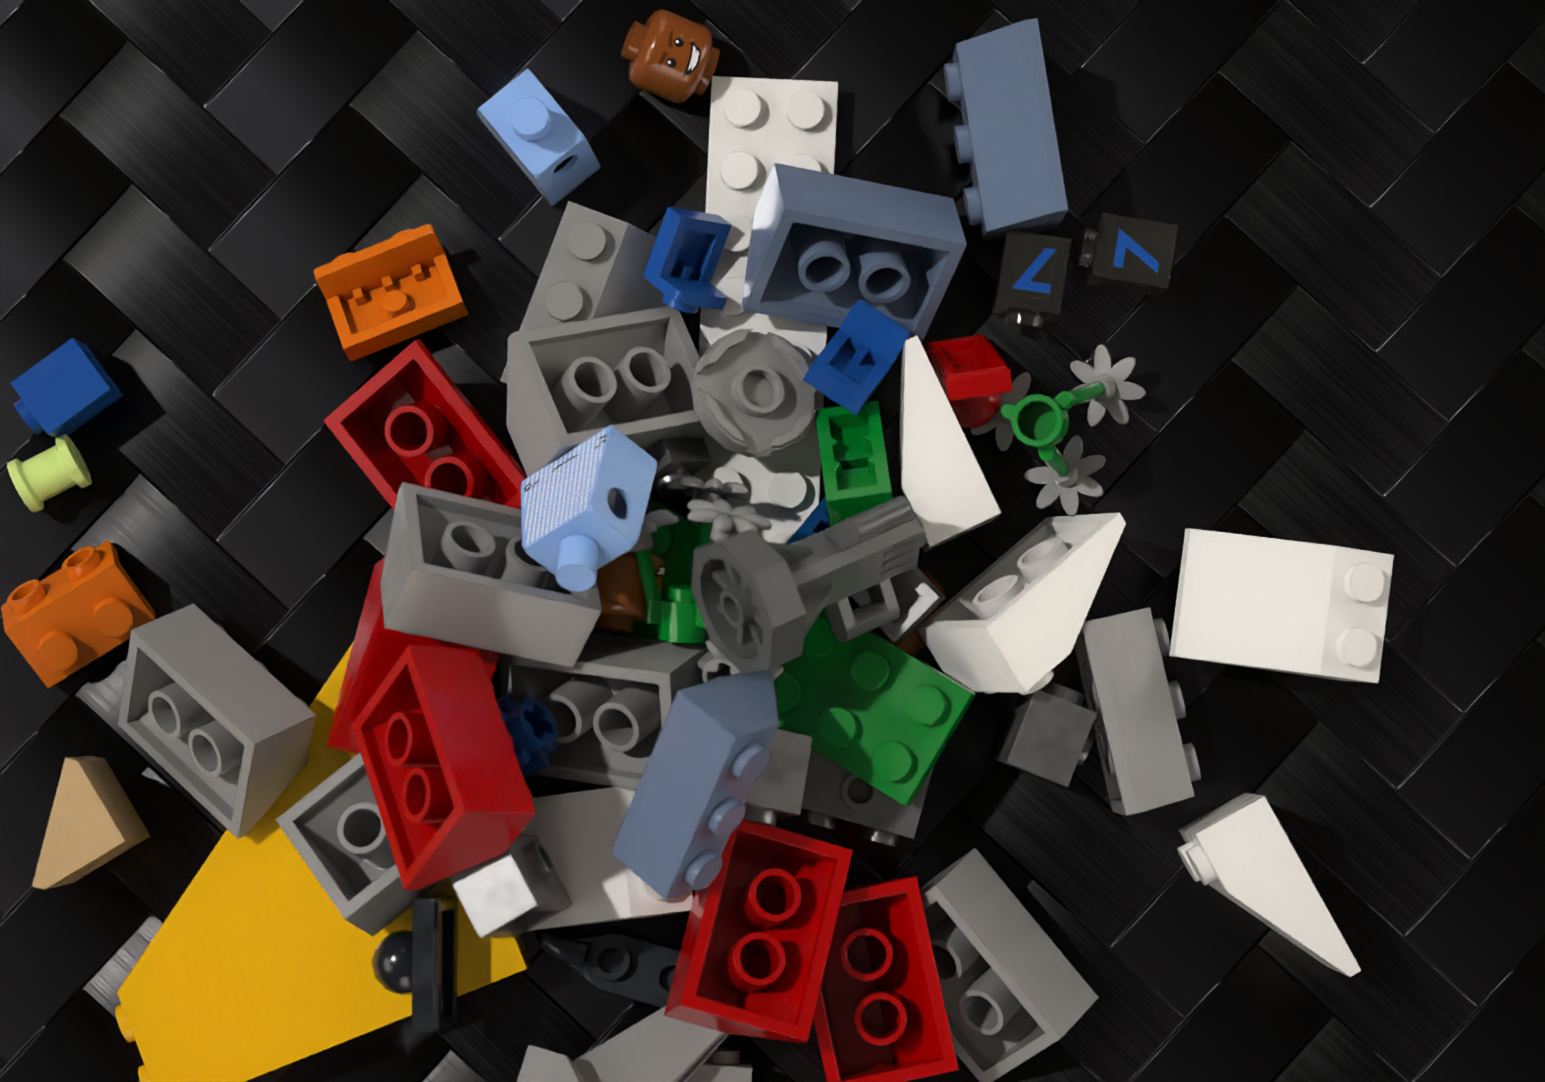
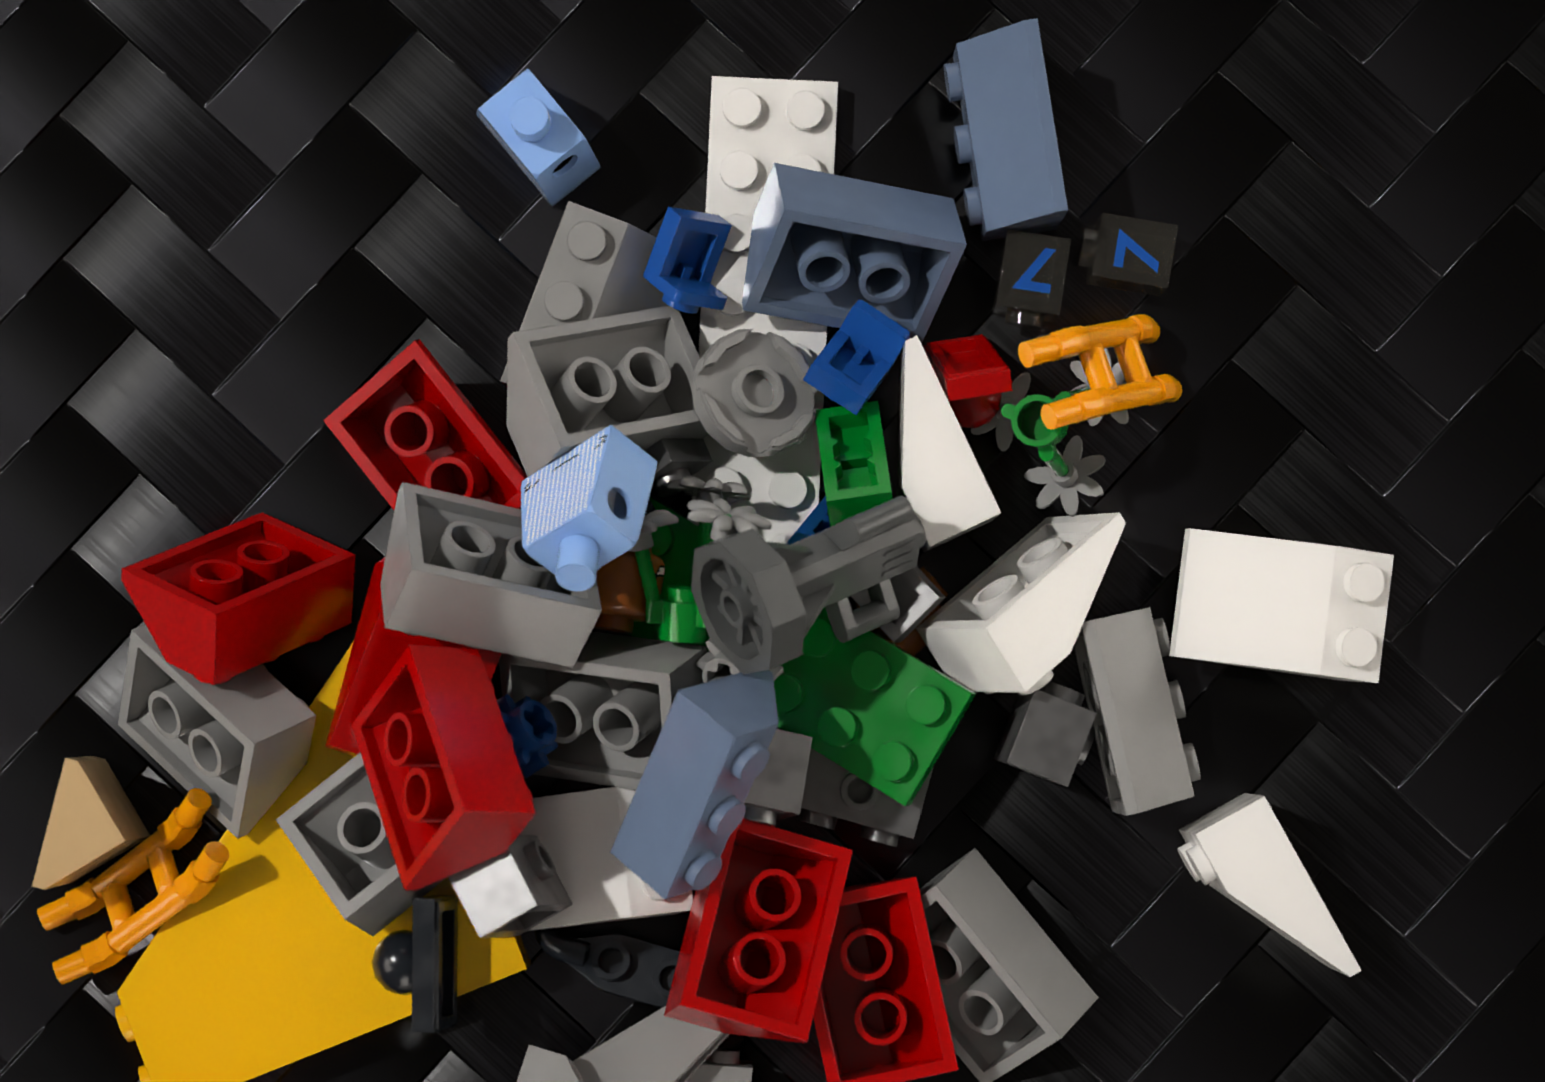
(49, 473): yellowish green bush -> none
(64, 390): blue brick -> none
(75, 613): orange bracket -> none
(111, 891): none -> light orange piece
(242, 596): none -> red slope
(390, 291): orange bracket -> none
(670, 56): dark orange head -> none
(1105, 394): none -> light orange piece

